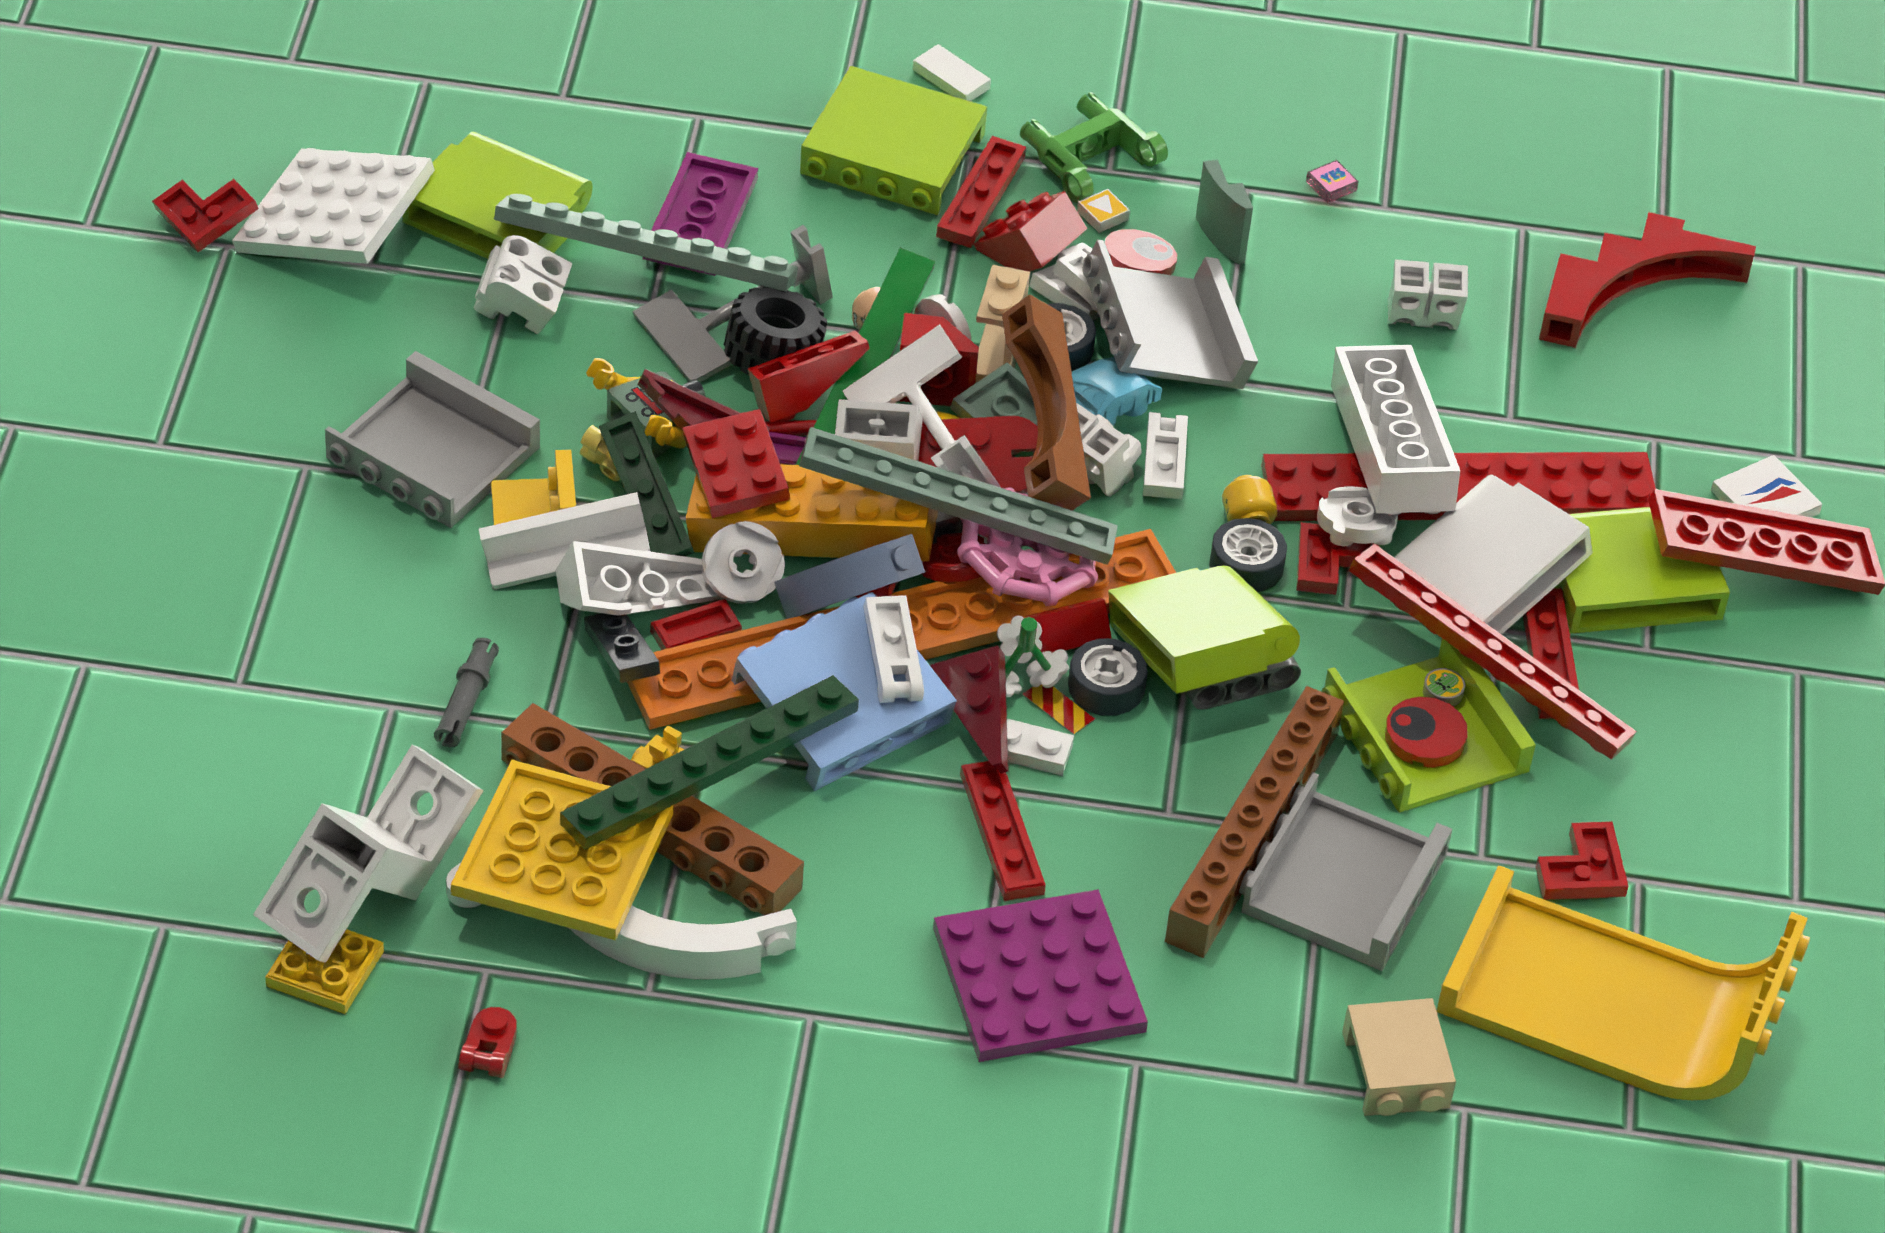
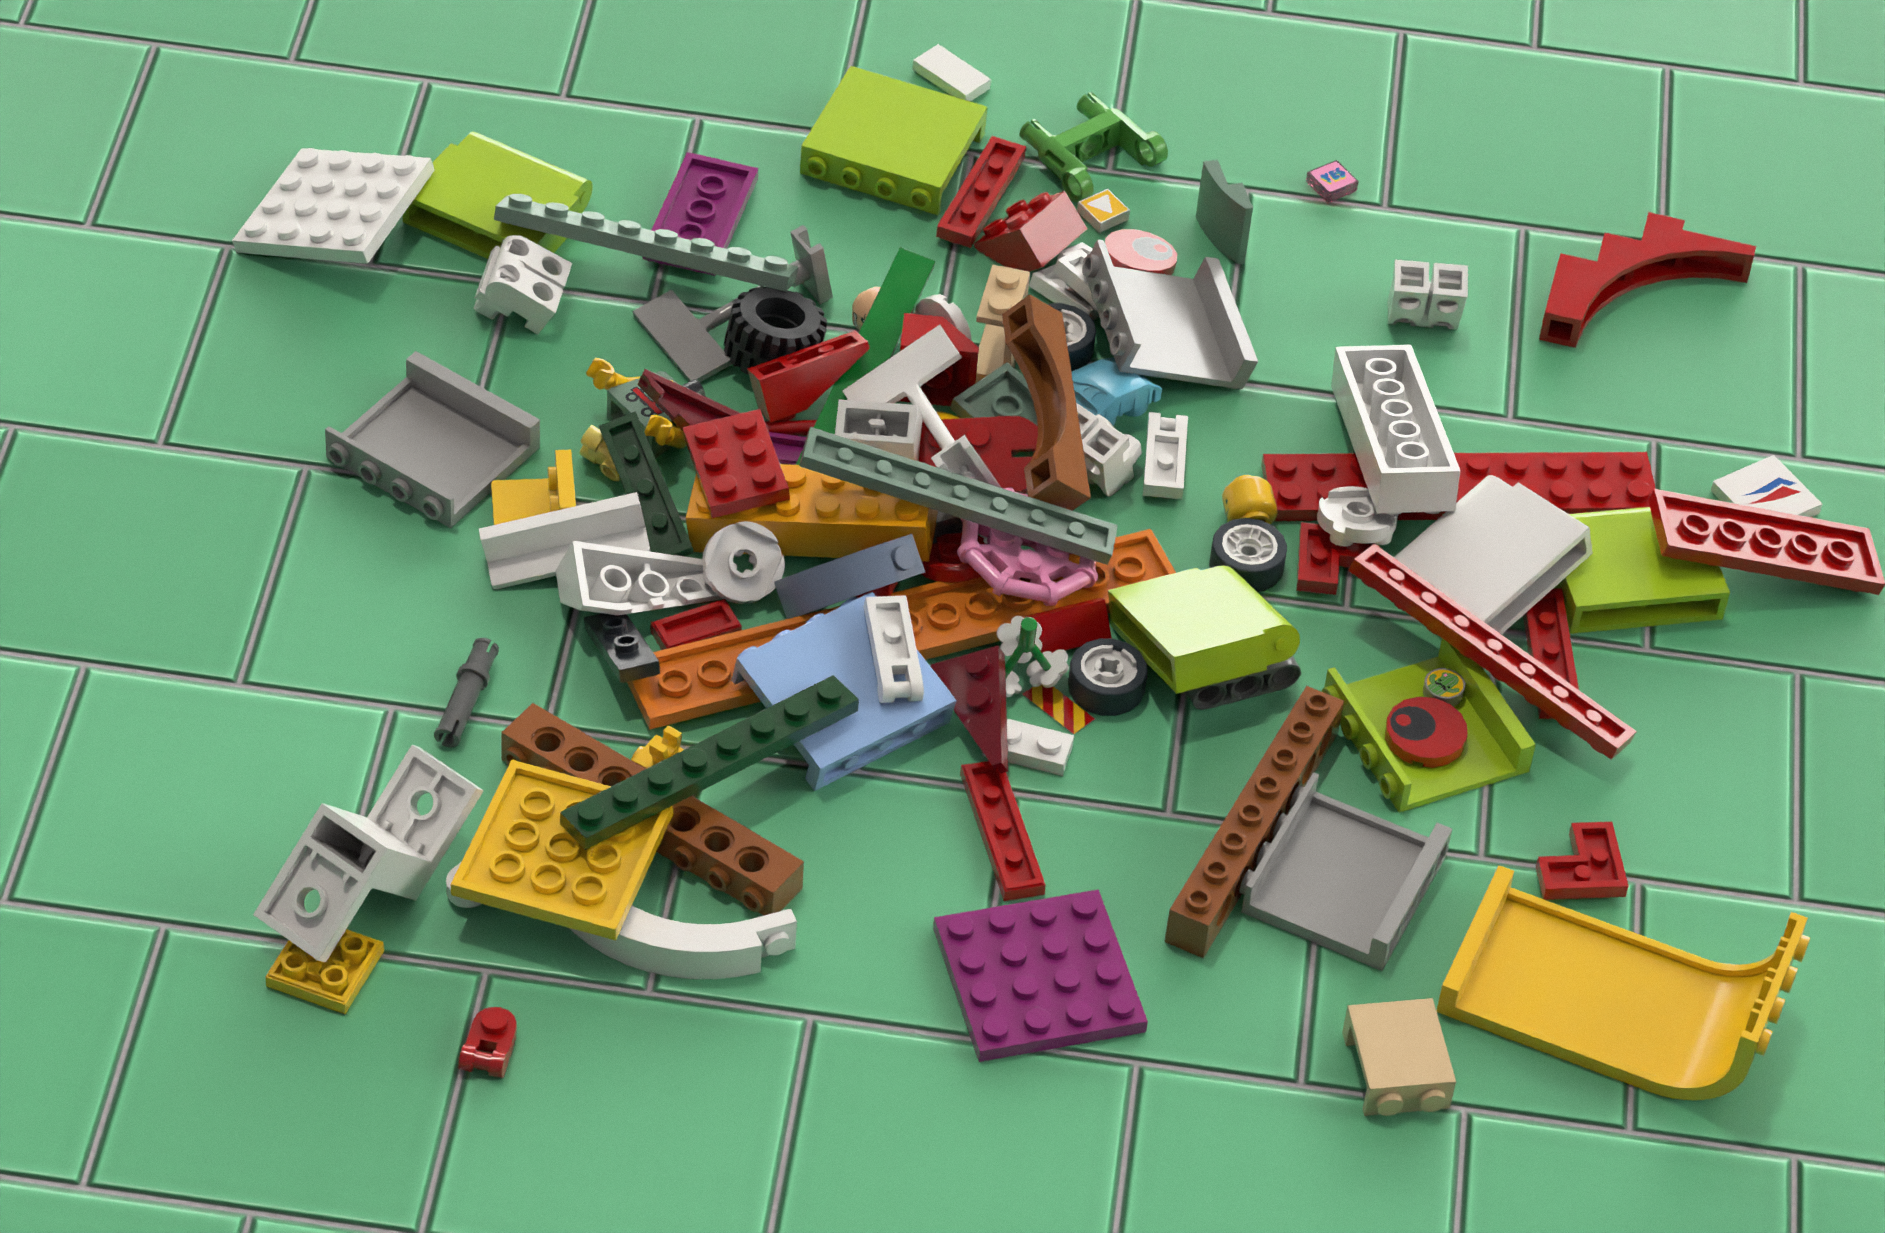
(207, 219): red plate -> none

